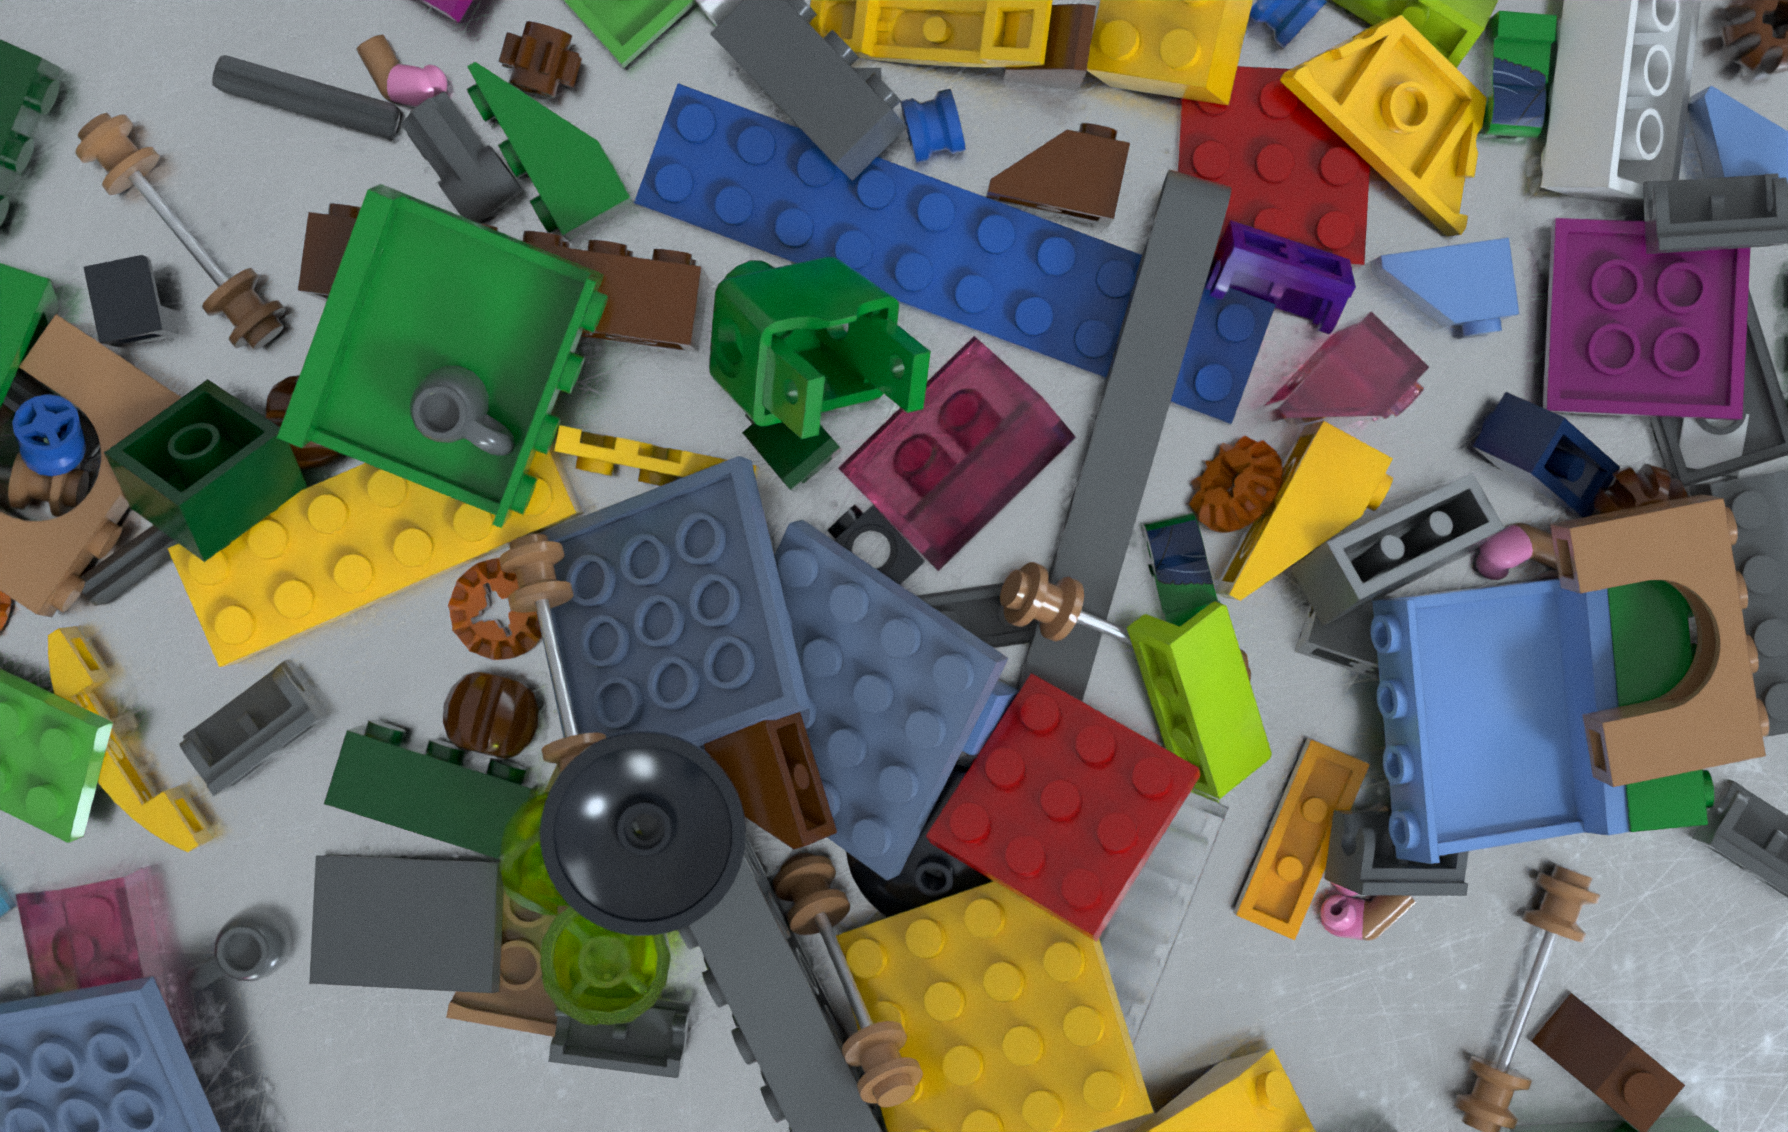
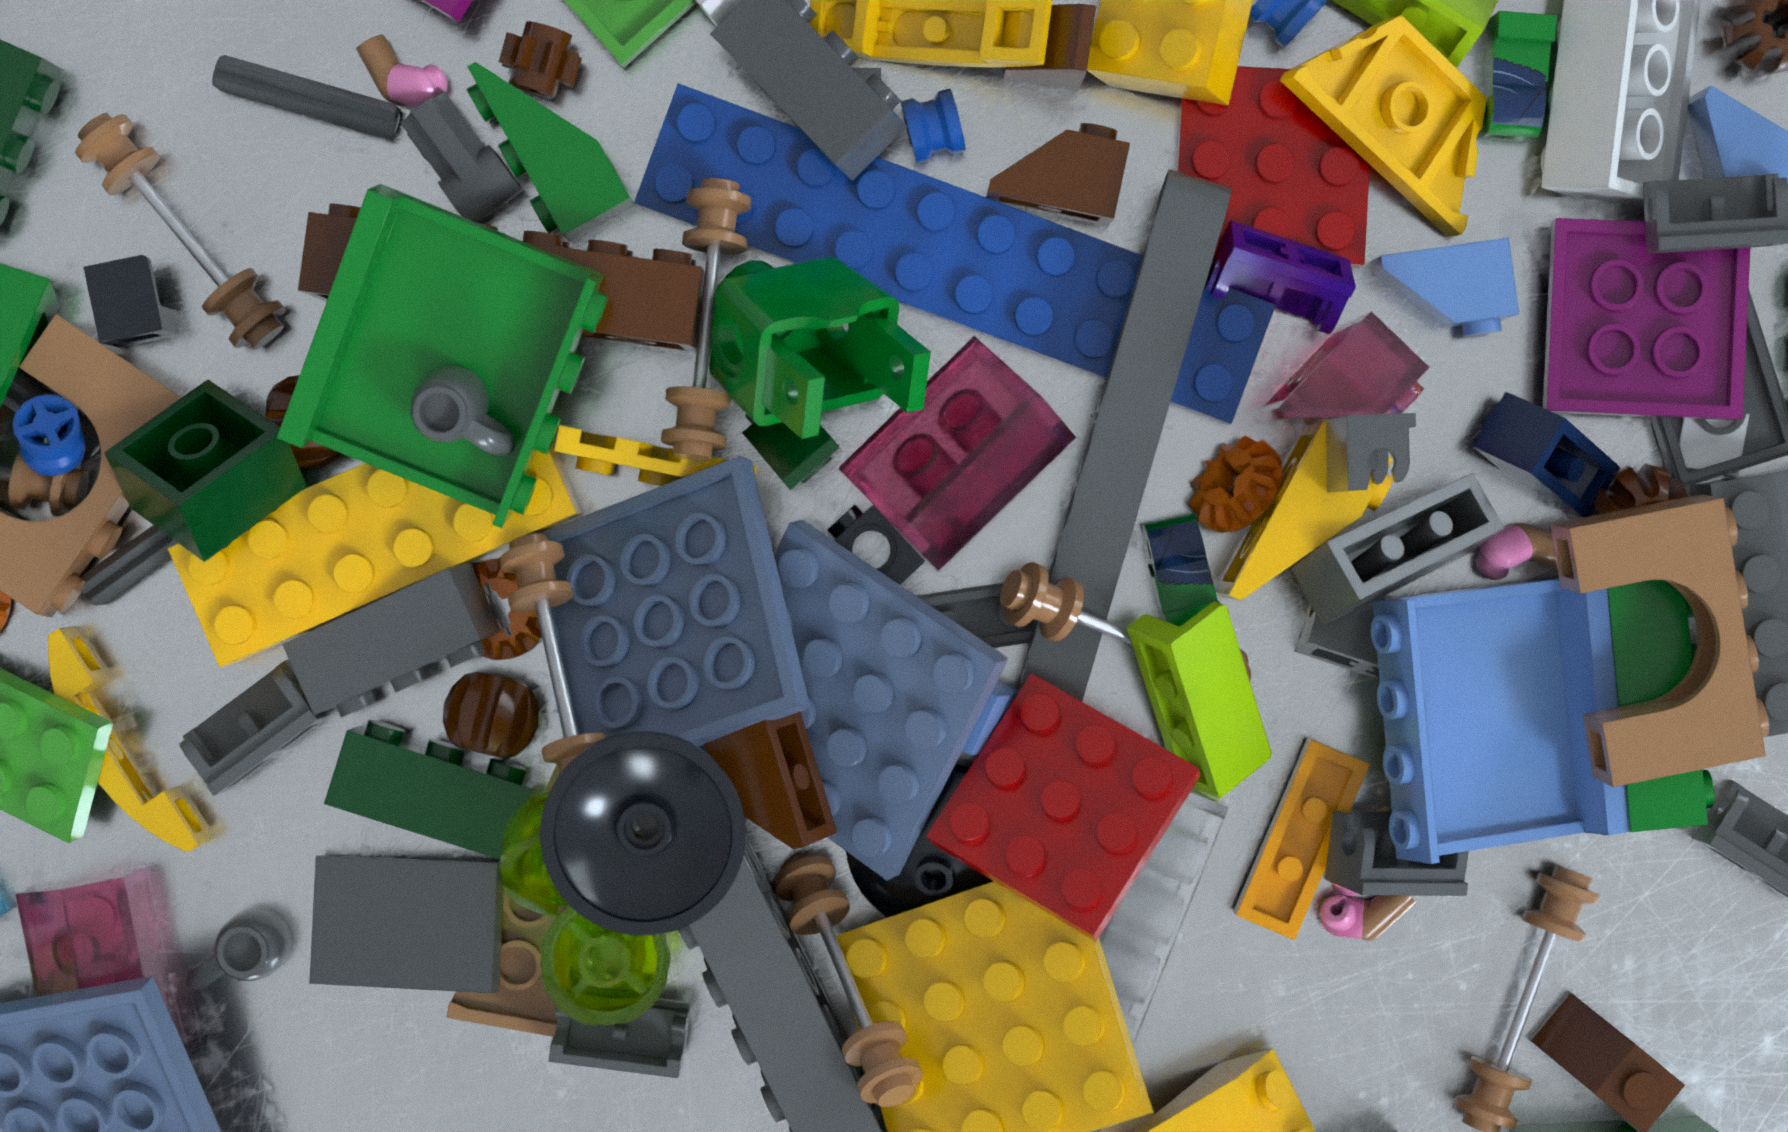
(393, 641): none -> dark grey brick
(715, 234): none -> medium nougat axle
(1360, 448): none -> dark grey hinge

